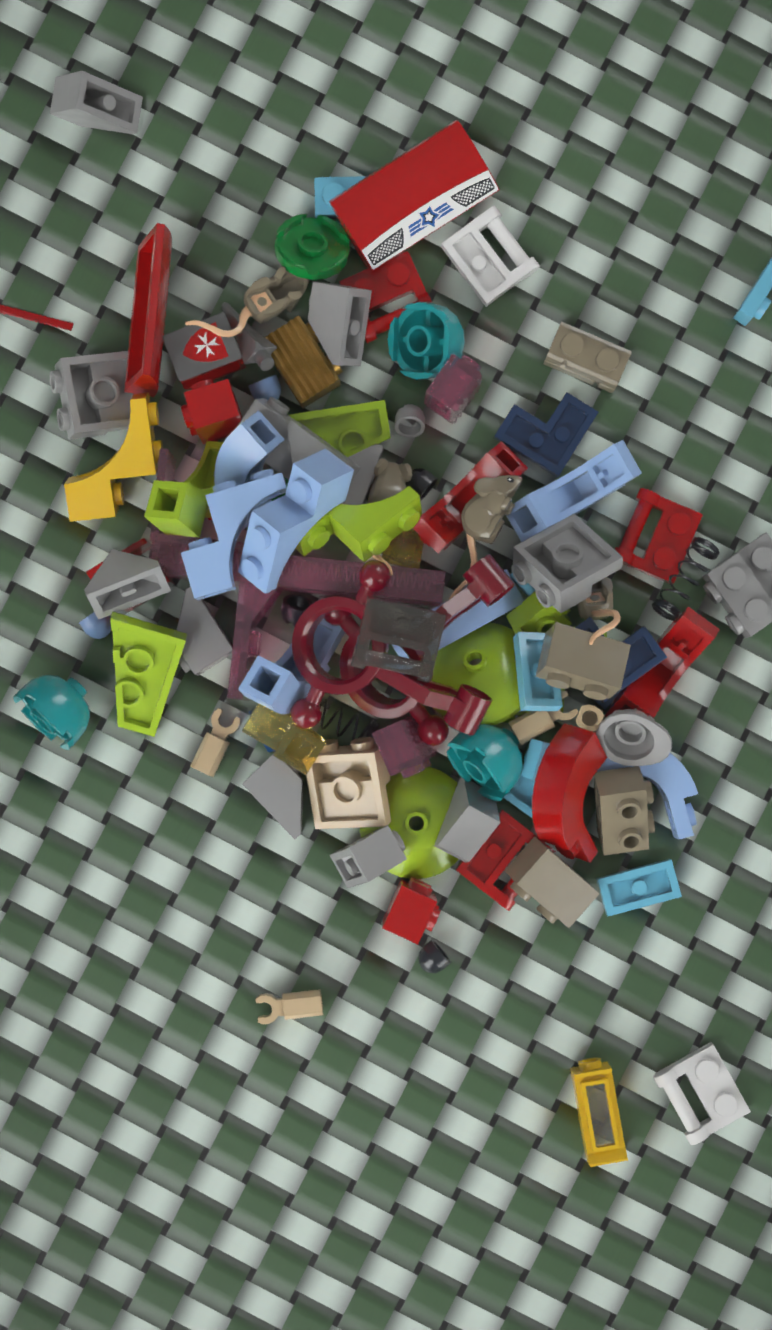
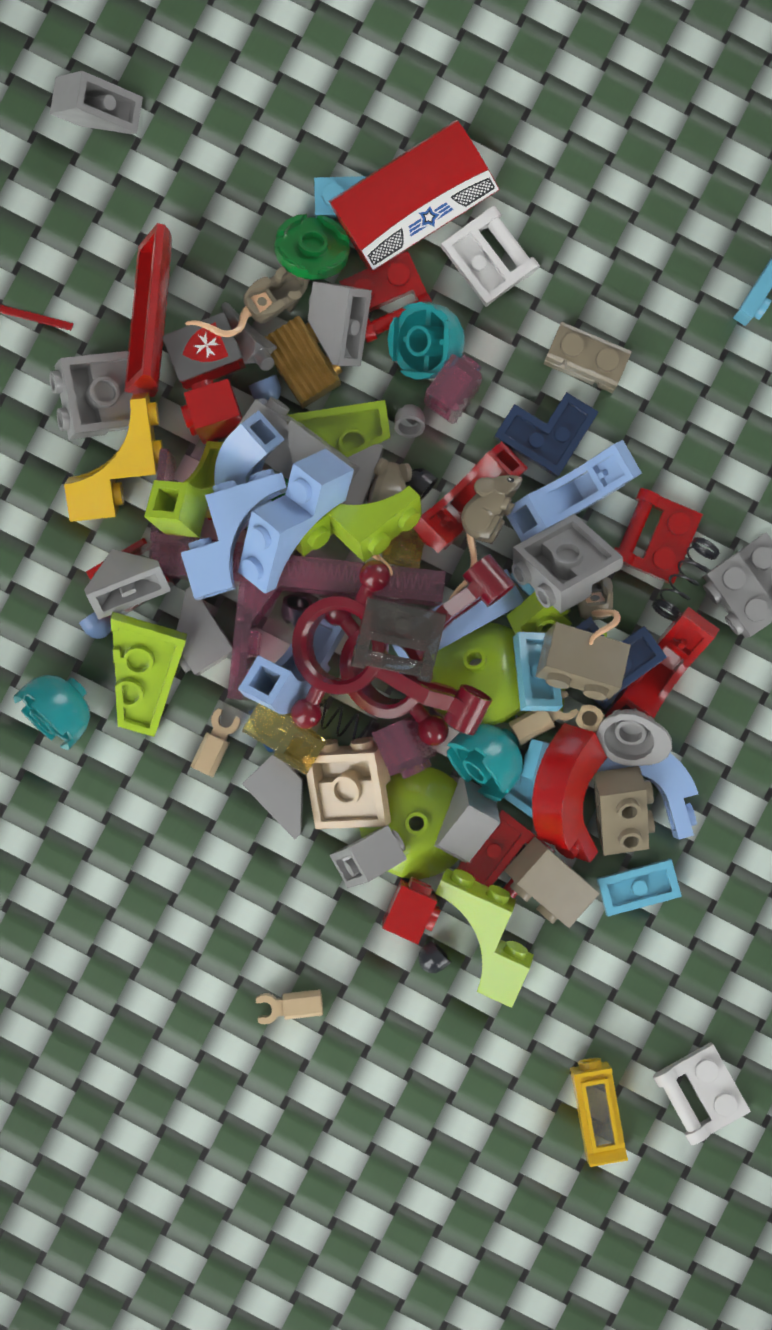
(488, 912): none -> lime arch

